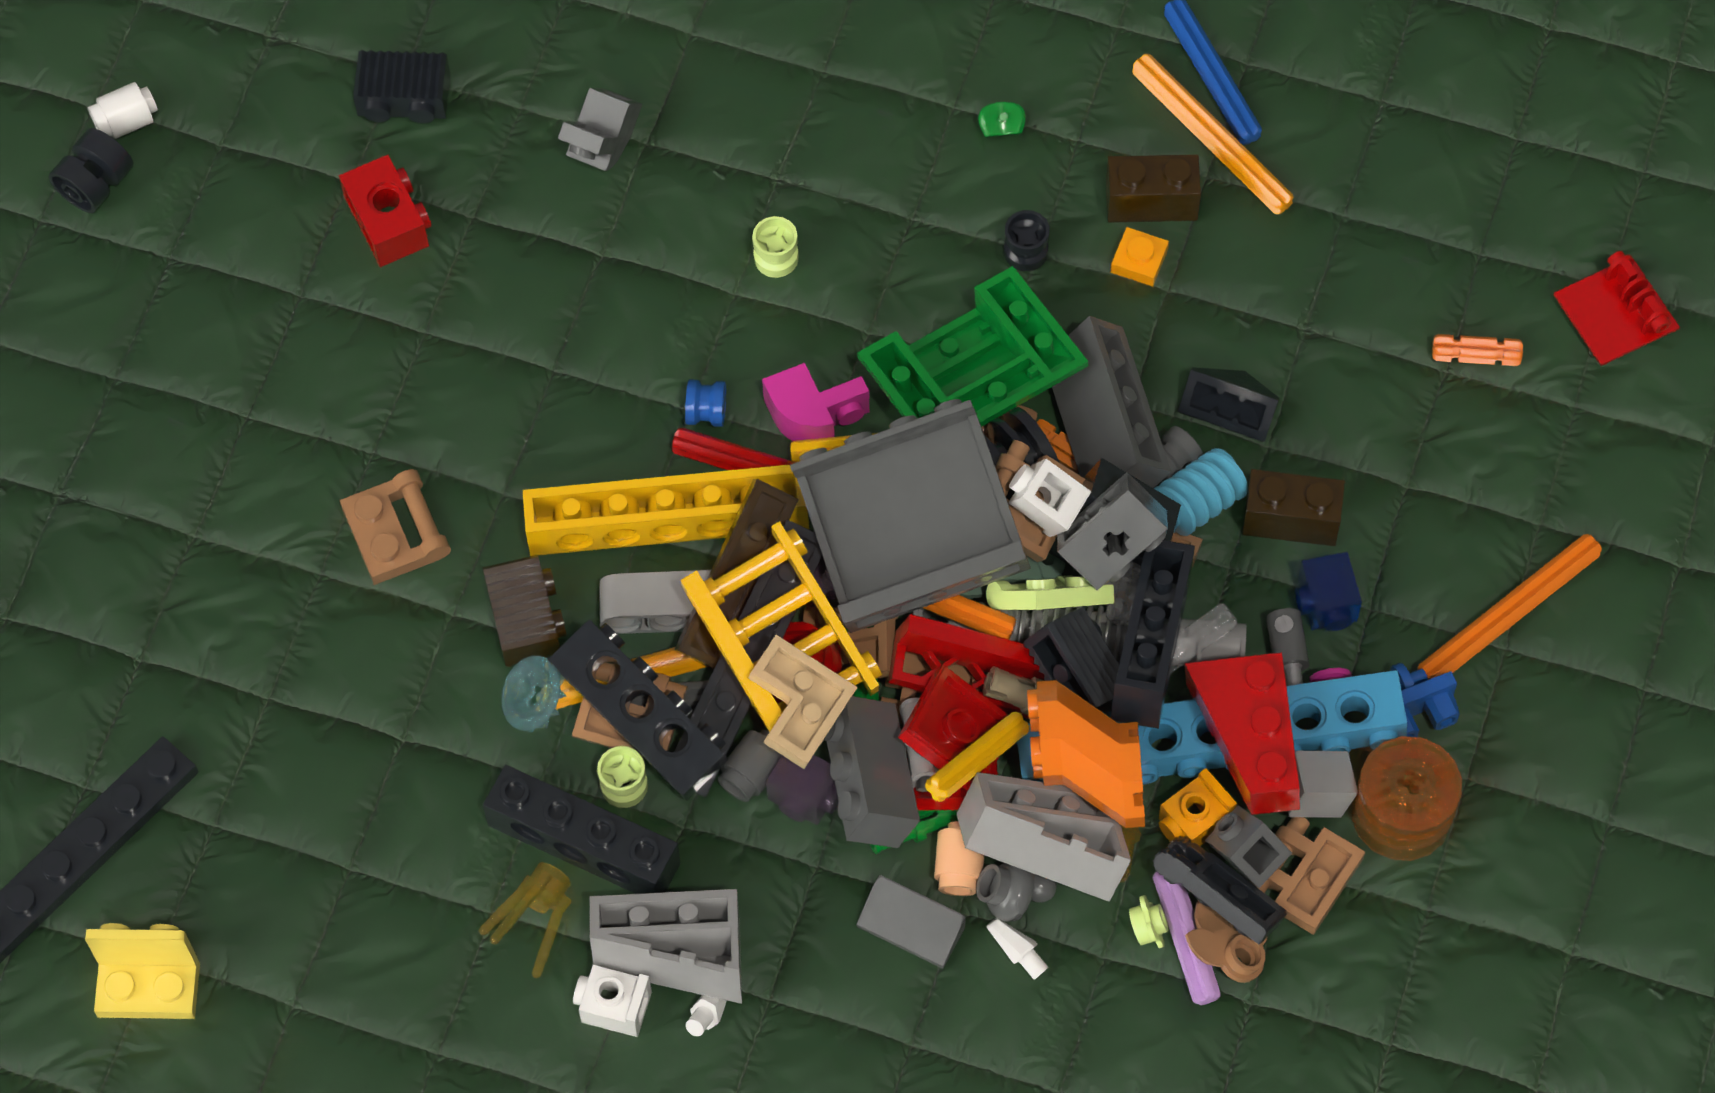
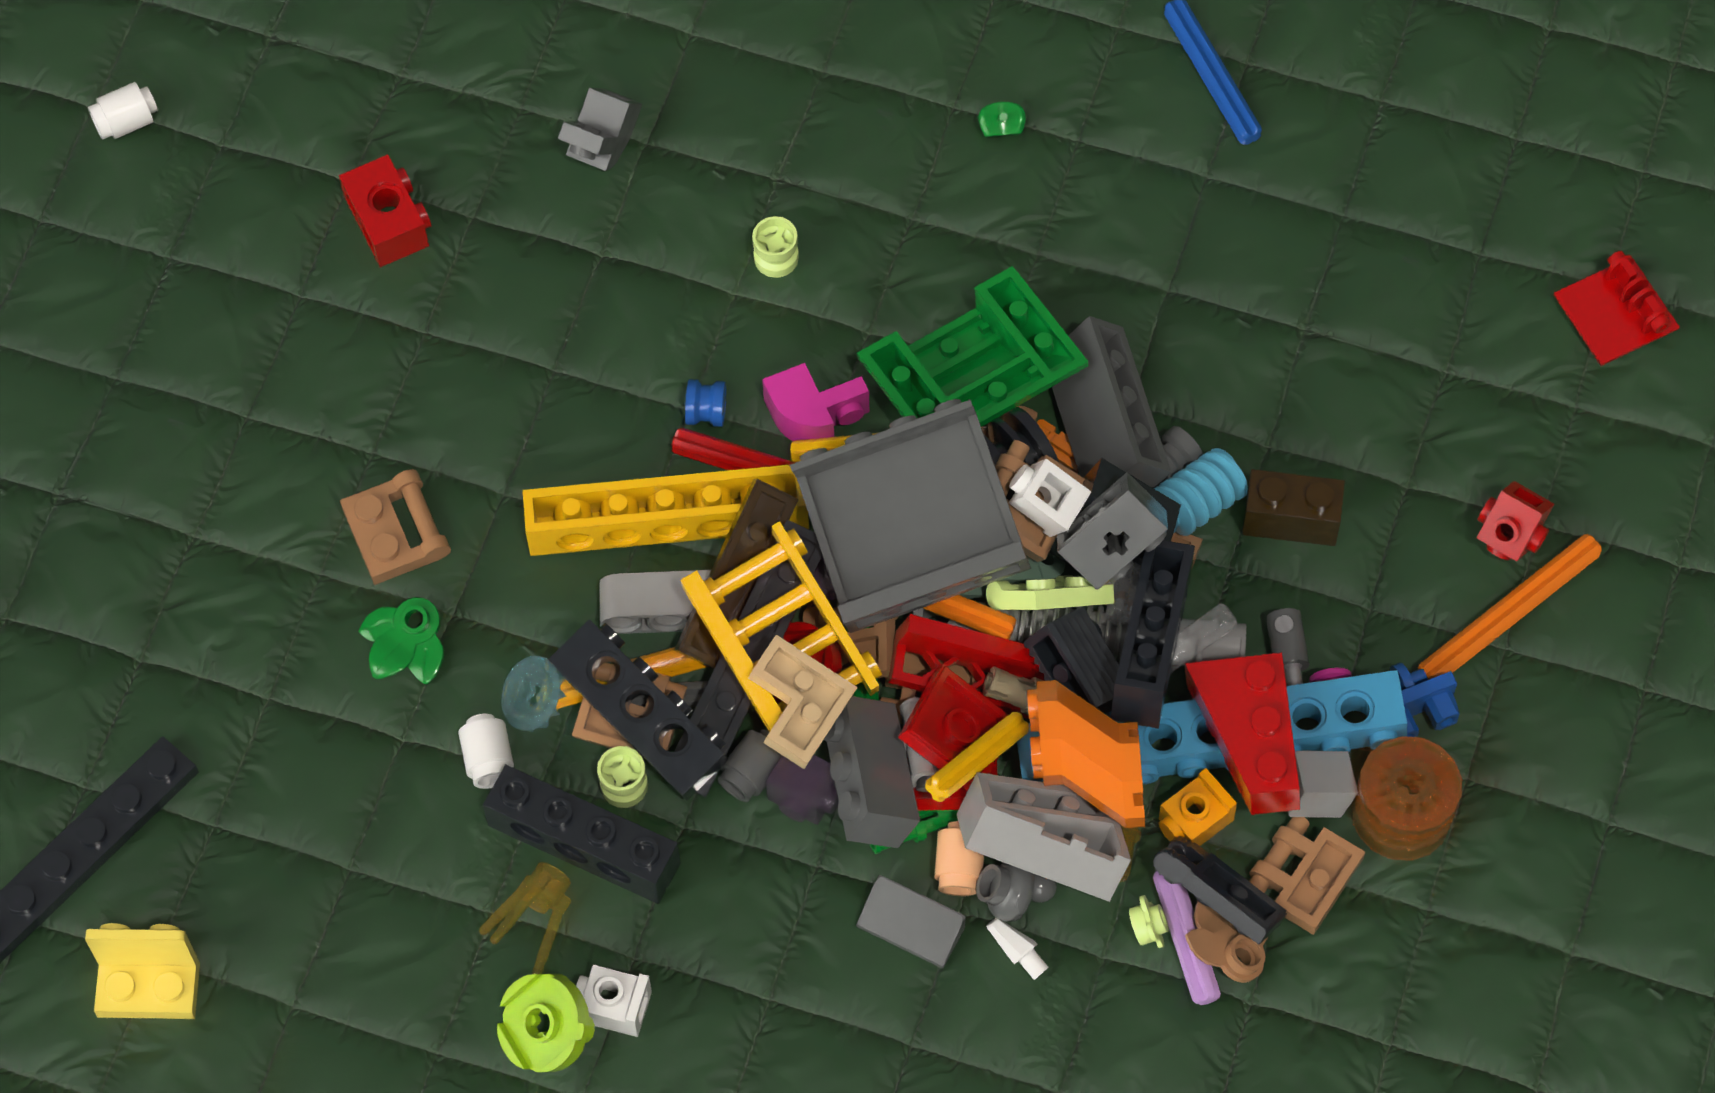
(95, 165): black wheel -> none
(401, 646): none -> green plate
(402, 85): black brick -> none
(485, 749): none -> white brick
(523, 610): dark brown brick -> none
(568, 1019): none -> lime plate
(673, 938): light grey wedge -> none
(705, 1014): white bar -> none
(1021, 232): black wheel -> none
(1139, 256): light orange plate -> none
(1153, 188): dark brown brick -> none
(1212, 134): light orange axle -> none
(1230, 401): black slope -> none
(1248, 846): dark grey brick -> none
(1328, 592): clear blue brick -> none
(1477, 350): orange axle -> none
(1514, 522): none -> red brick

